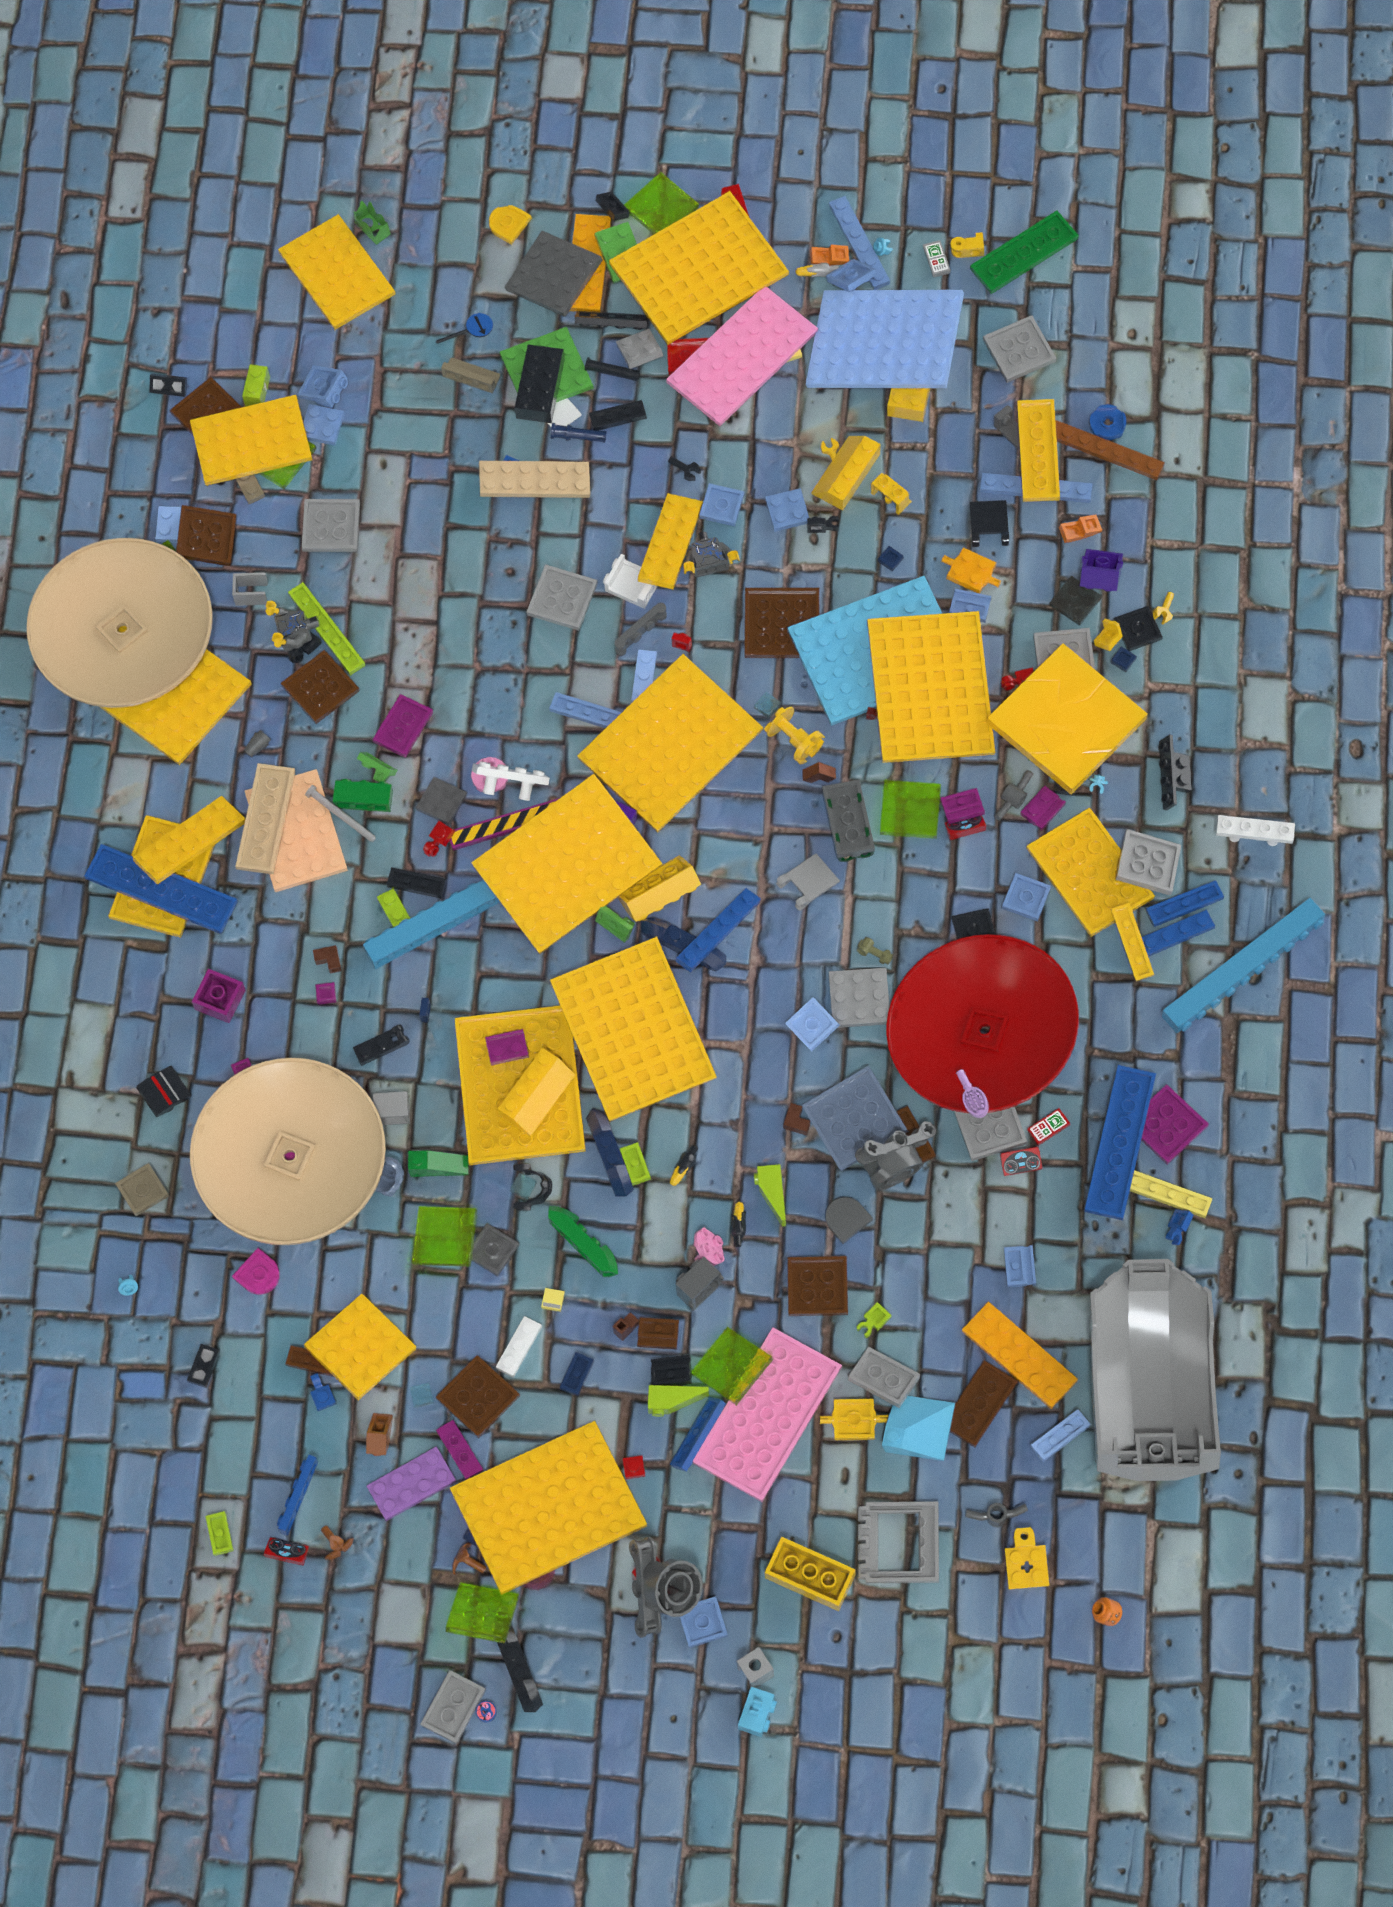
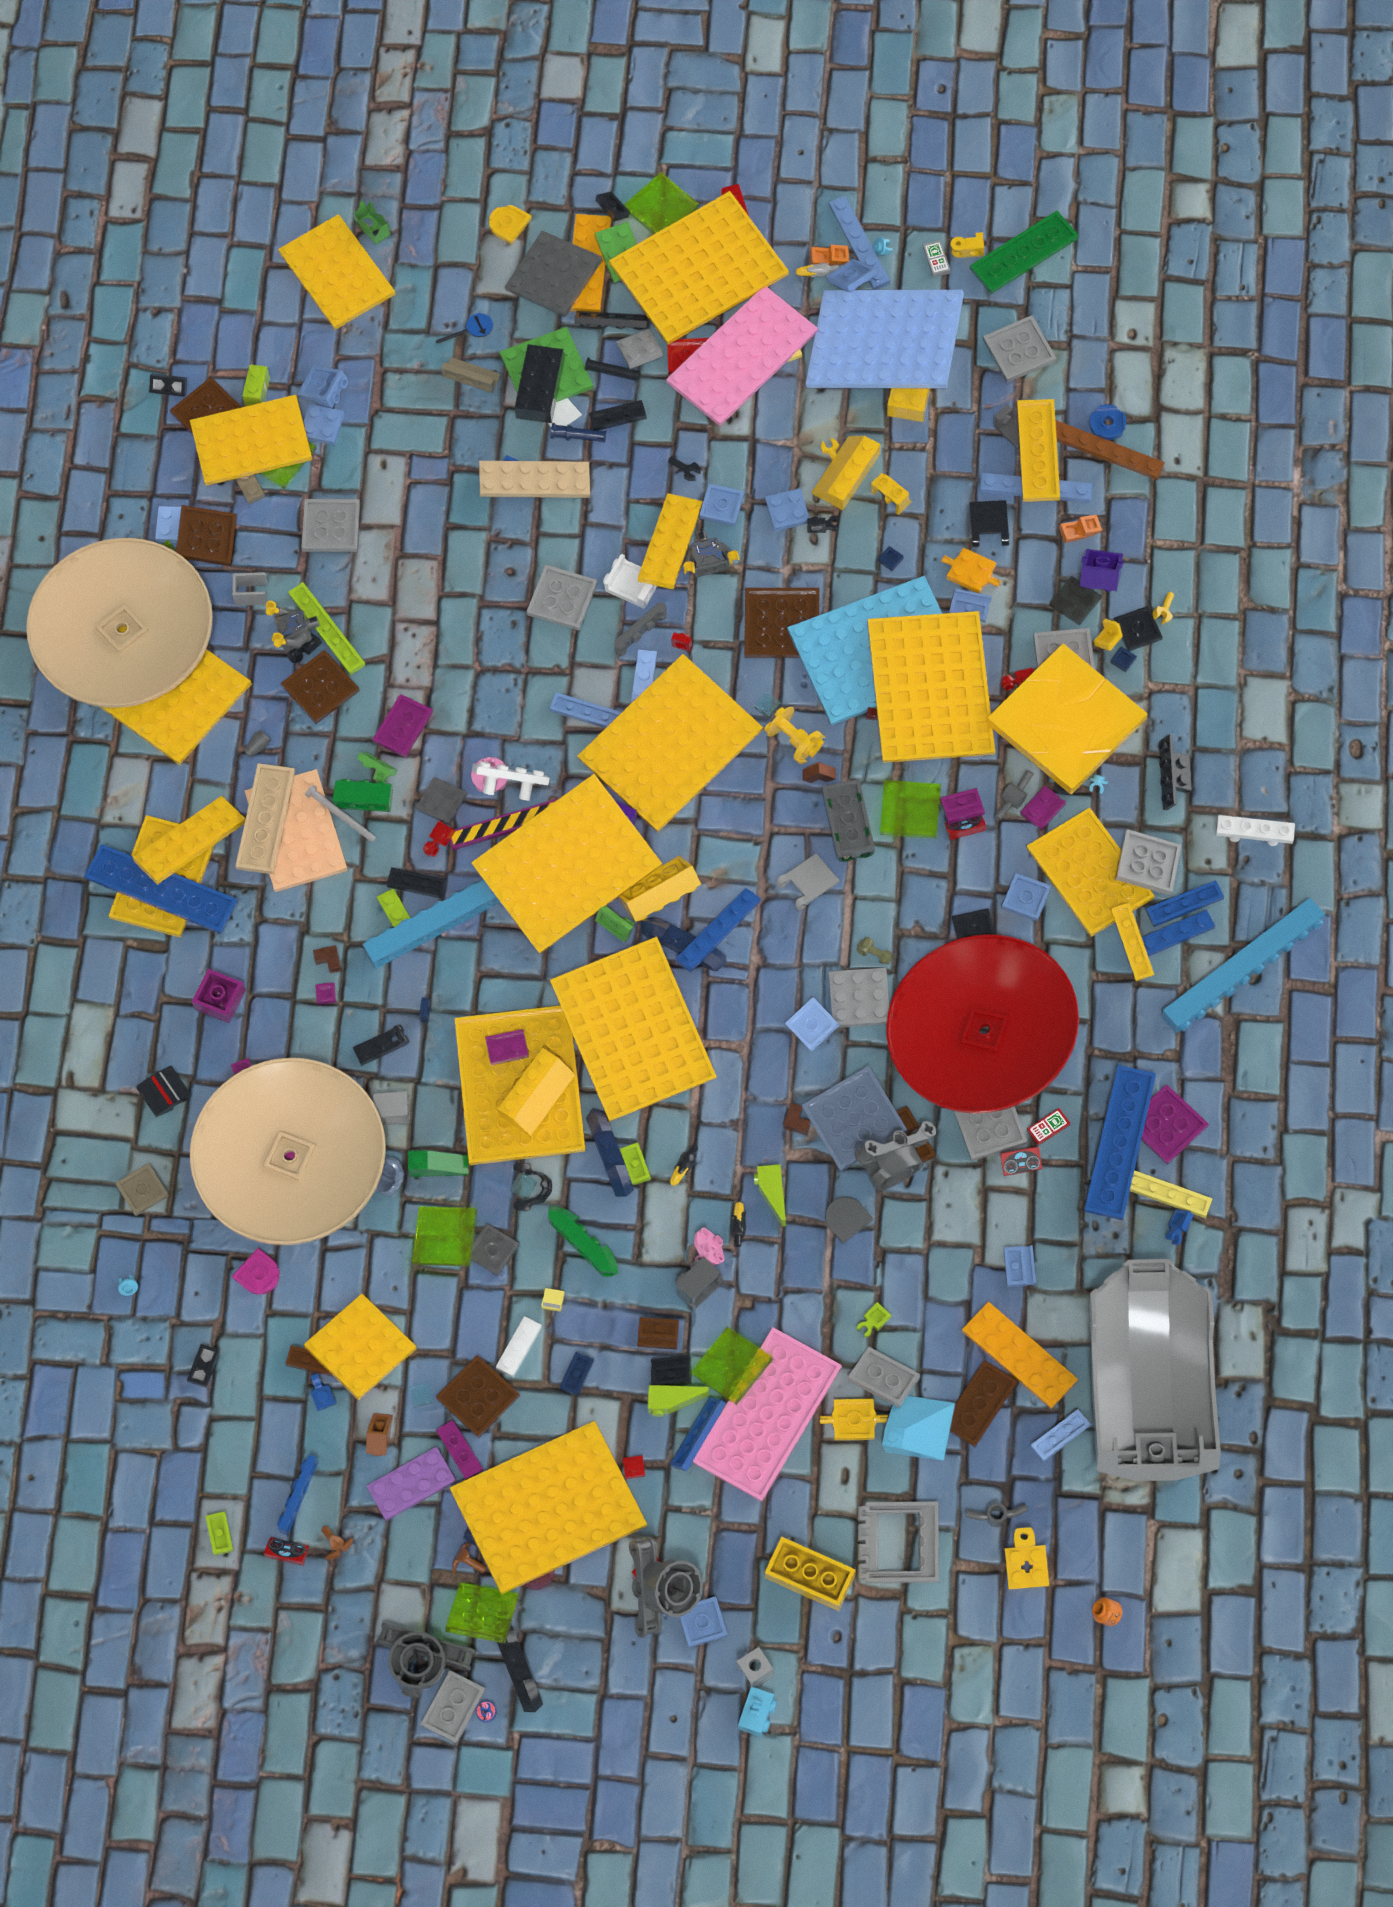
(405, 1646): none -> dark grey piece
(625, 1326): copper piece -> none
(817, 1286): reddish brown plate -> none
(973, 1097): lavender piece -> none

